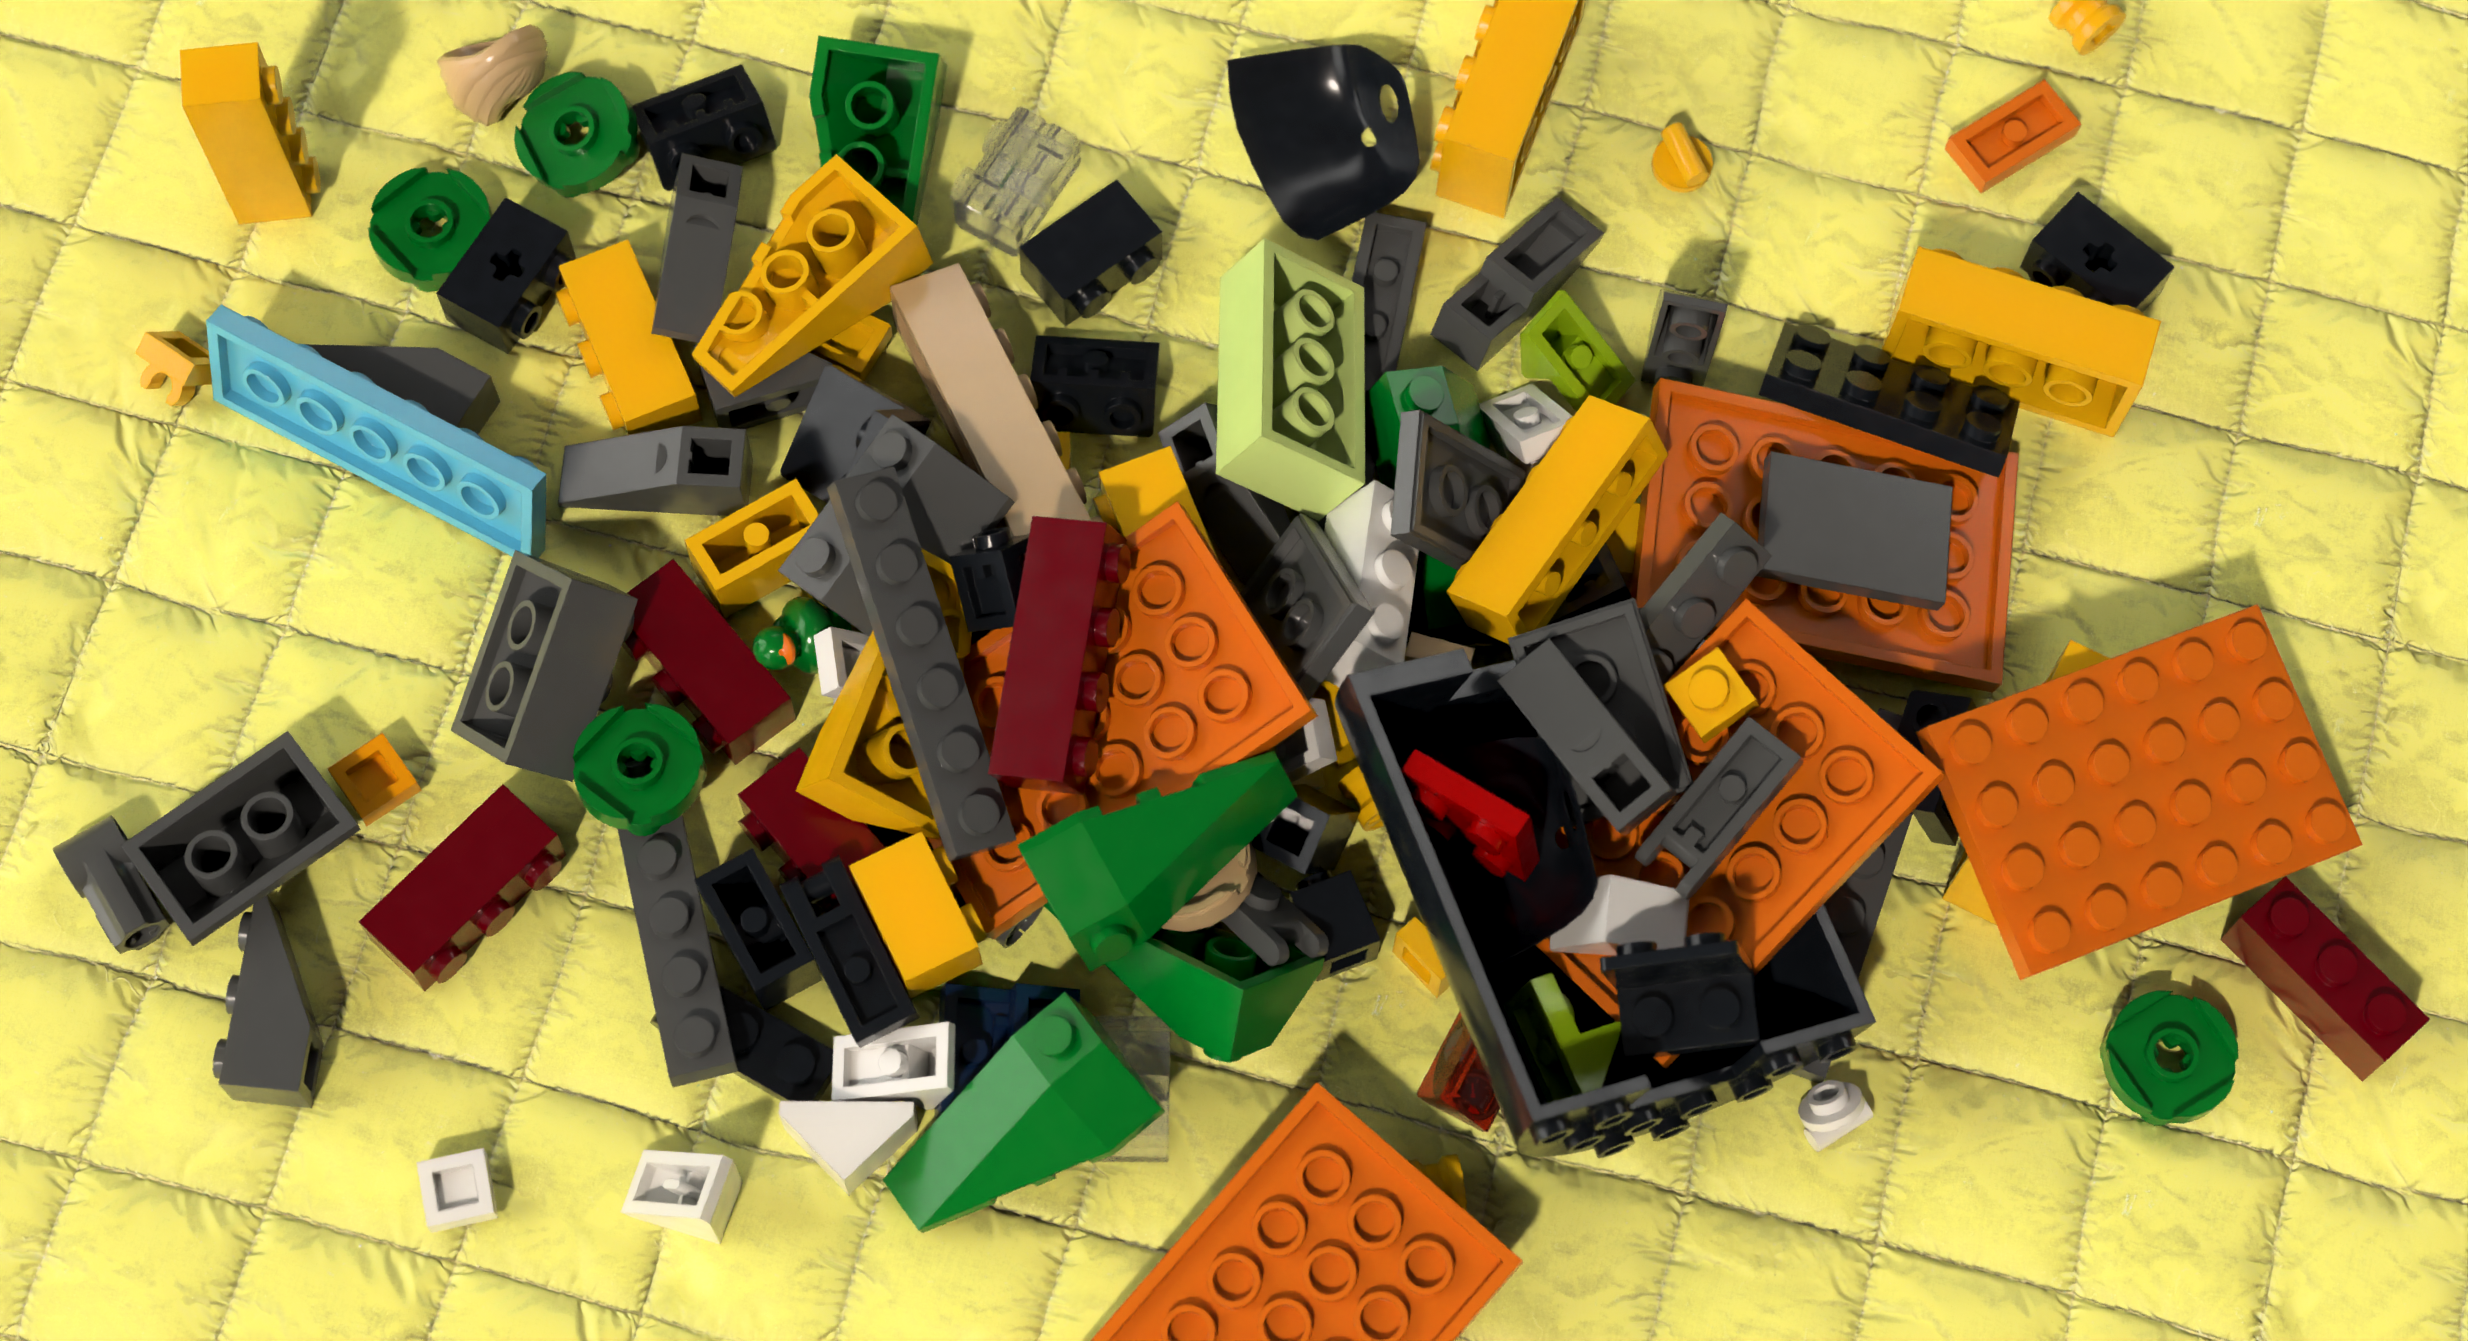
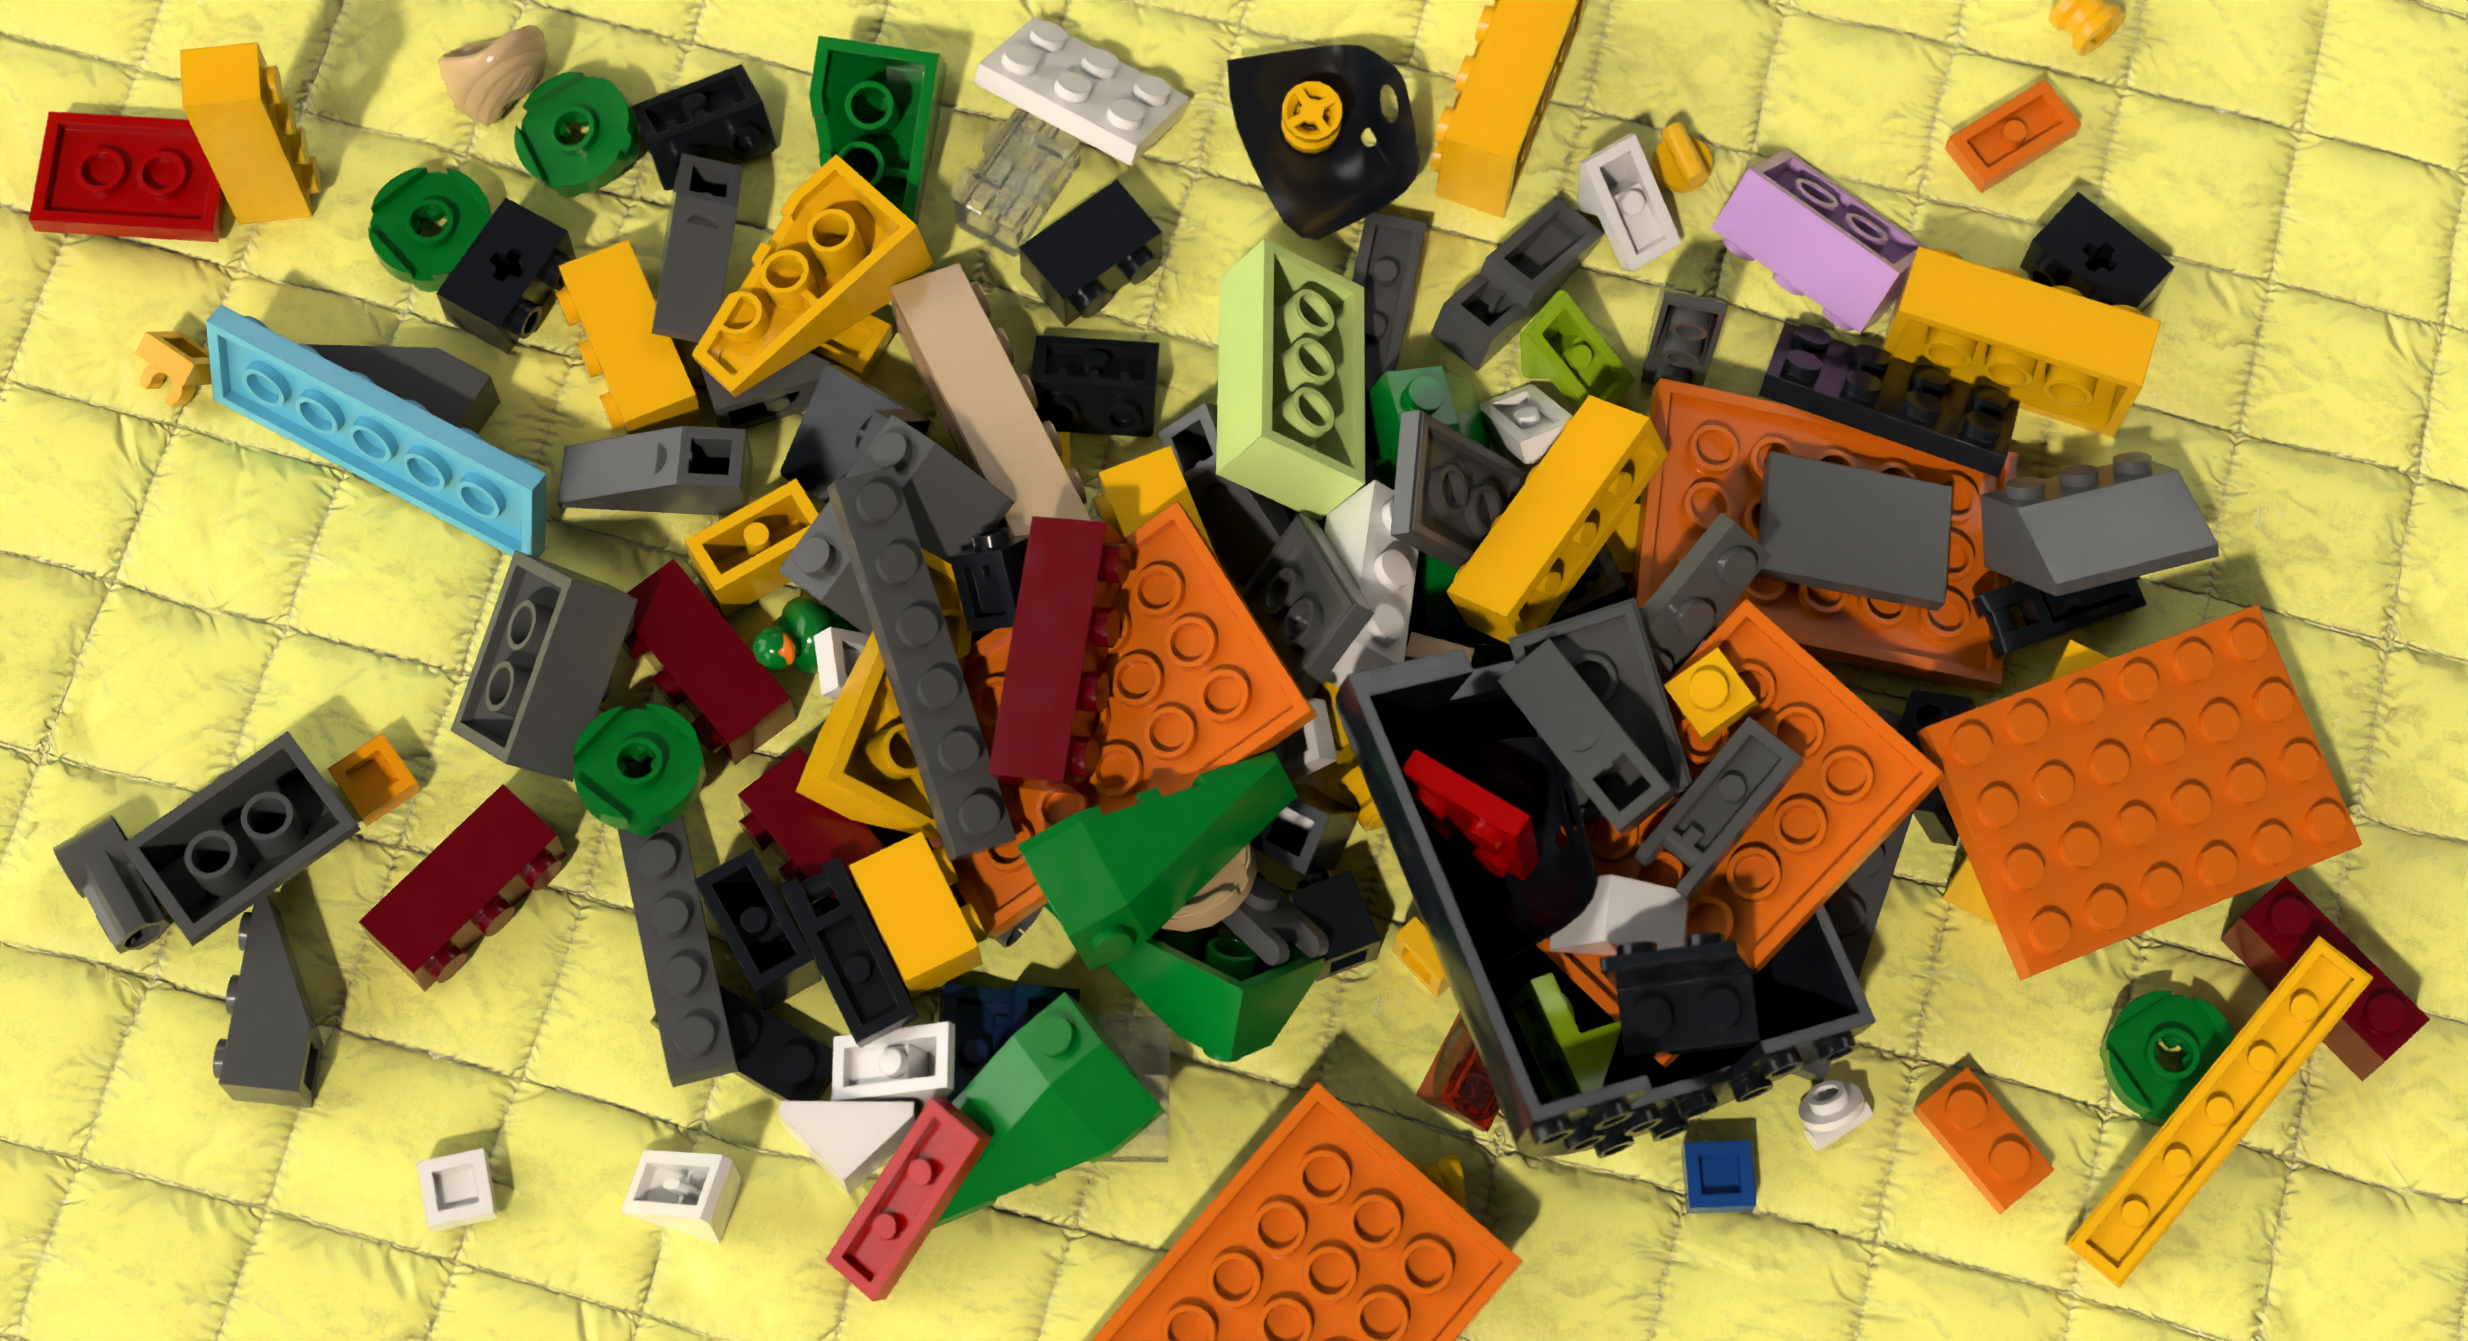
(125, 179): none -> red plate
(908, 1198): none -> plate
(1081, 90): none -> white plate
(1315, 105): none -> yellow wheel
(1628, 202): none -> white slope
(1718, 1176): none -> blue plate
(1817, 240): none -> lavender slope
(1983, 1140): none -> orange plate
(2051, 615): none -> black plate
(2094, 525): none -> dark grey slope
(2219, 1112): none -> yellow tile

